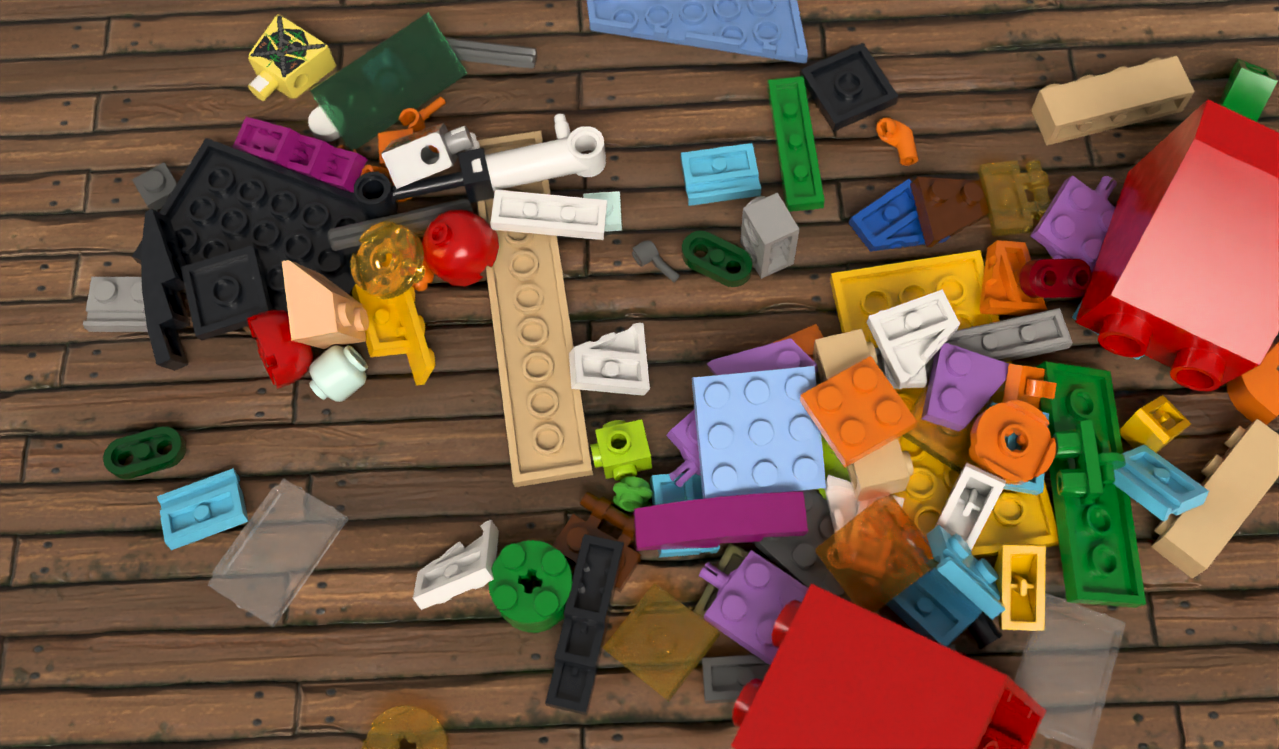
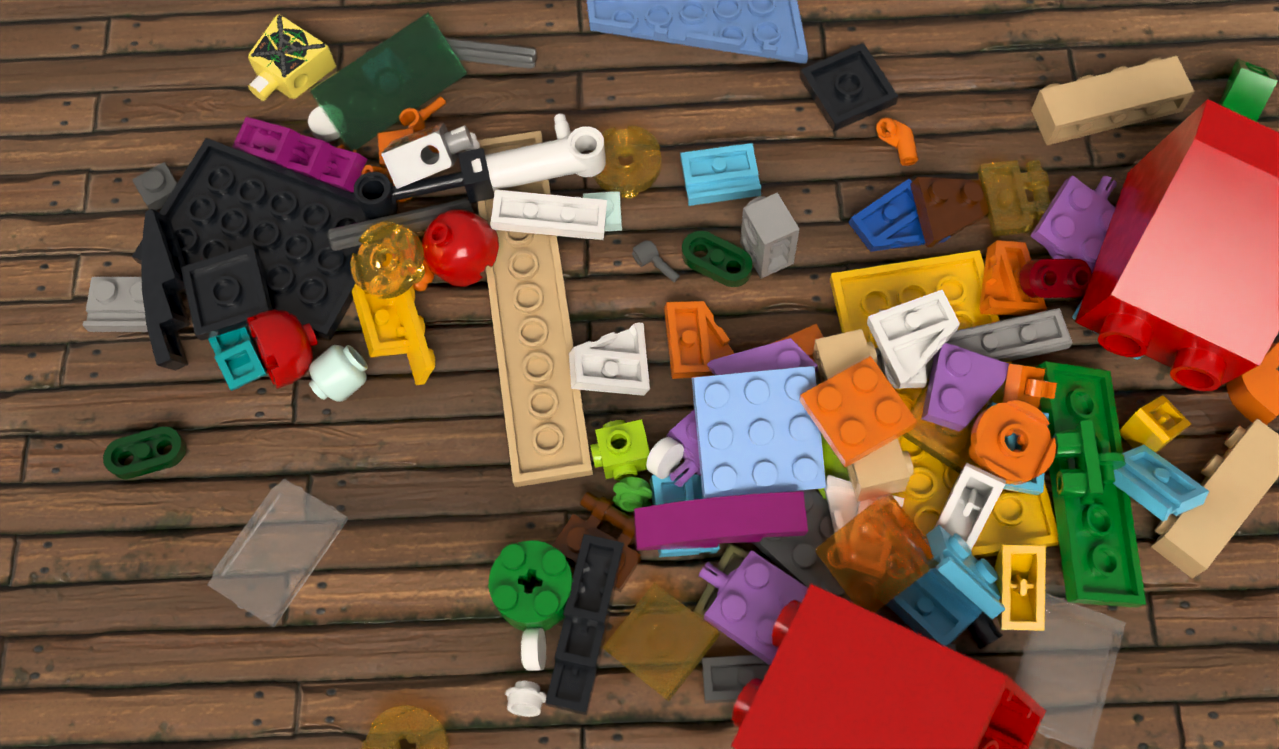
(202, 509): medium azure plate -> none
(237, 358): none -> teal slope
(321, 310): light nougat slope -> none
(458, 569): white wing -> none
(525, 699): none -> white plate
(533, 649): none -> white tile
(645, 162): none -> clear yellow plate
(664, 457): none -> white tile
(693, 339): none -> orange wing
(795, 144): green plate -> none

